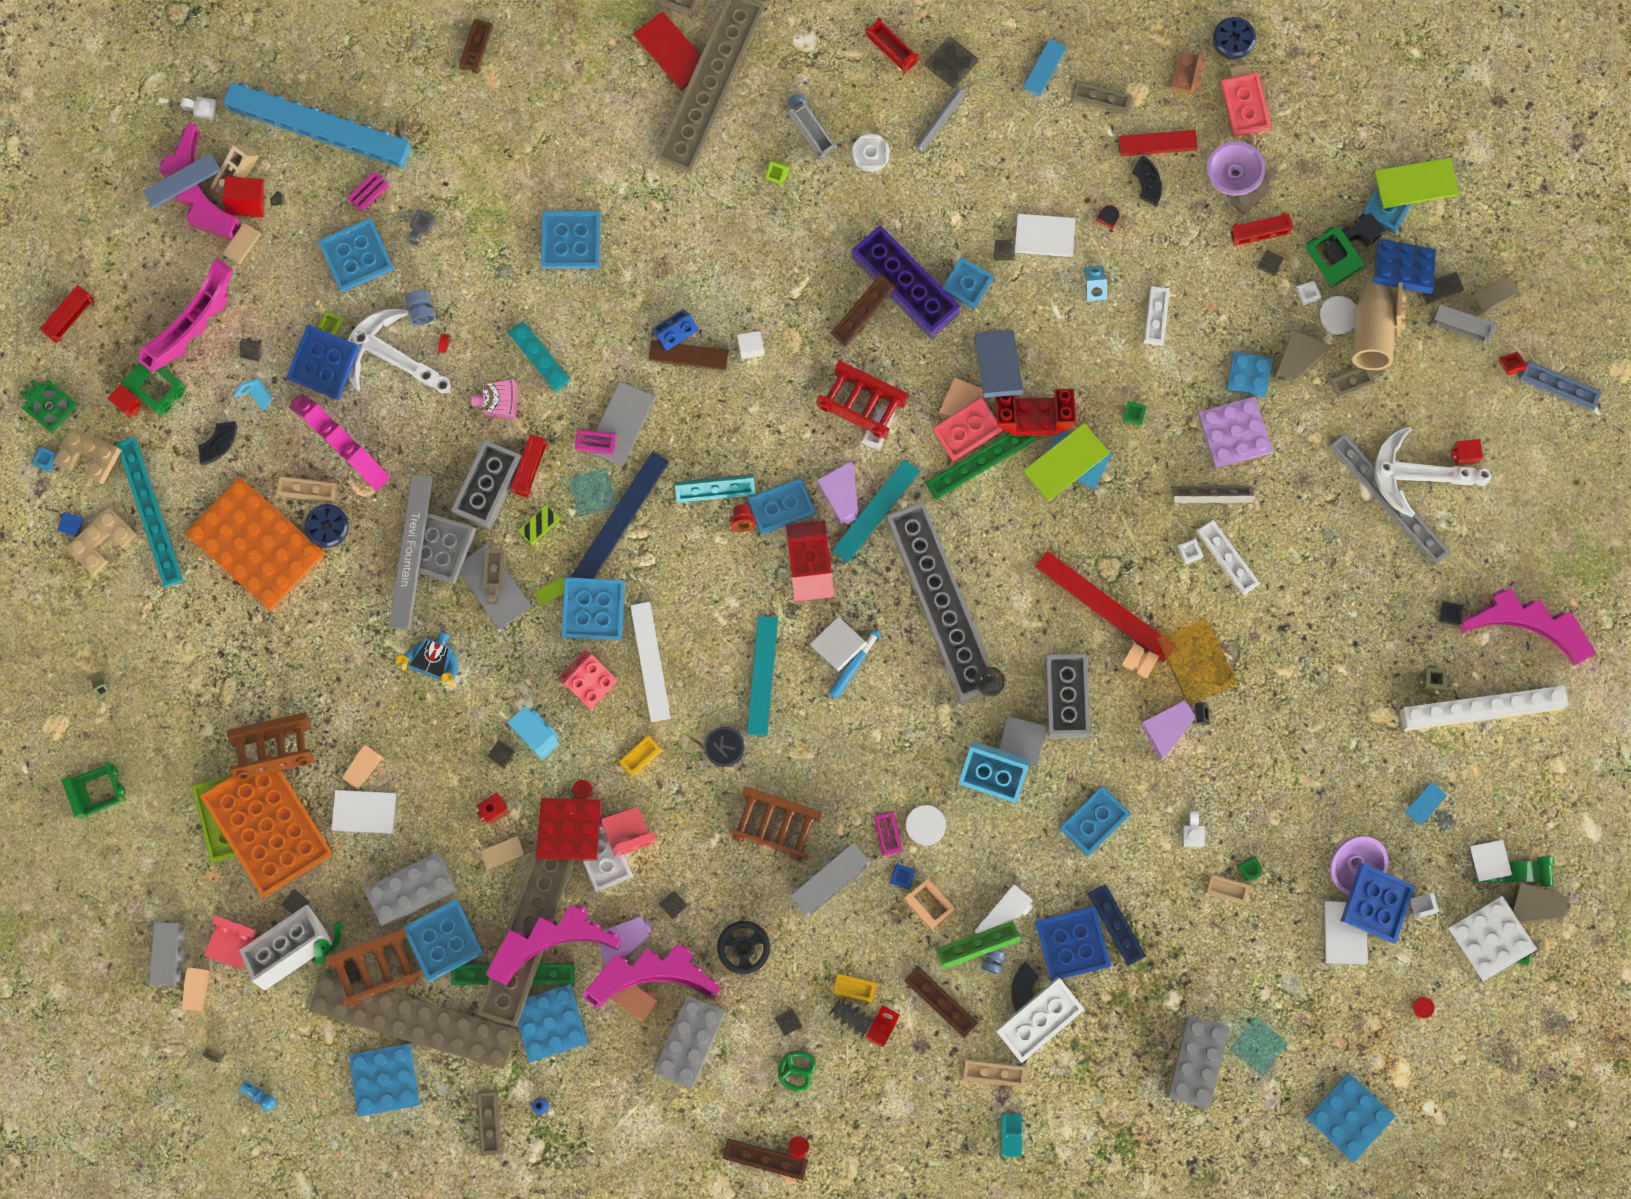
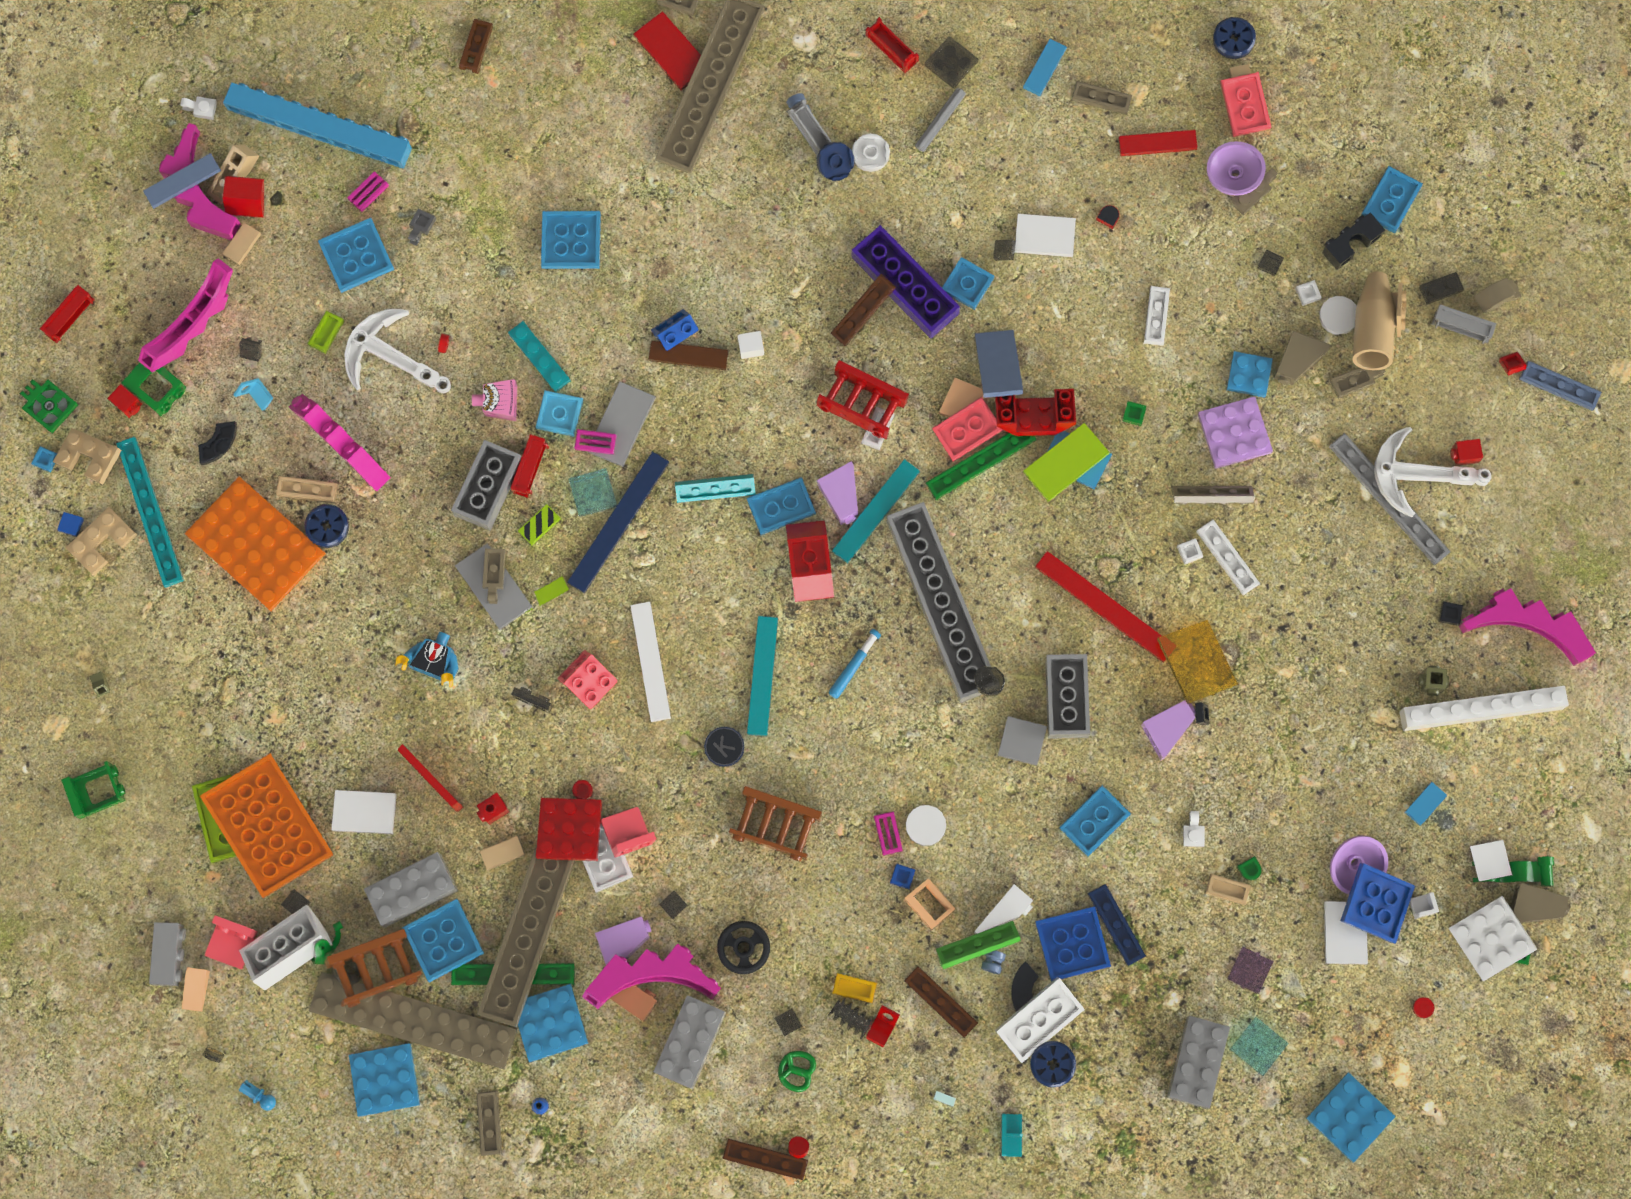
(267, 730): dark orange fence -> none
(323, 362): blue plate -> none
(361, 767): light nougat slope -> none
(411, 552): light grey tile -> none
(419, 305): sand blue wheel -> none
(426, 774): none -> red tile
(445, 547): light grey plate -> none
(501, 754): clear smoke tile -> none
(534, 732): medium azure brick -> none
(540, 702): none -> clear smoke plate
(559, 413): none -> medium azure tile
(573, 928): dark pink arch -> none
(593, 608): dark azure plate -> none
(640, 755): yellow tile -> none
(742, 519): red piece -> none
(777, 171): lime slope -> none
(830, 880): light grey brick -> none
(835, 161): none -> dark blue tile
(838, 644): white tile -> none
(943, 1098): none -> light aqua tile
(994, 771): medium azure brick -> none
(994, 1073): tan tile -> none
(1061, 1074): none -> dark blue wheel
(1095, 277): medium azure bracket -> none
(1141, 661): light nougat wheel -> none
(1149, 180): black tile -> none
(1187, 72): nougat bracket -> none
(1250, 970): none -> piece
(1261, 229): red container -> none
(1344, 268): green window -> none
(1404, 264): blue plate -> none
(1416, 183): lime tile -> none

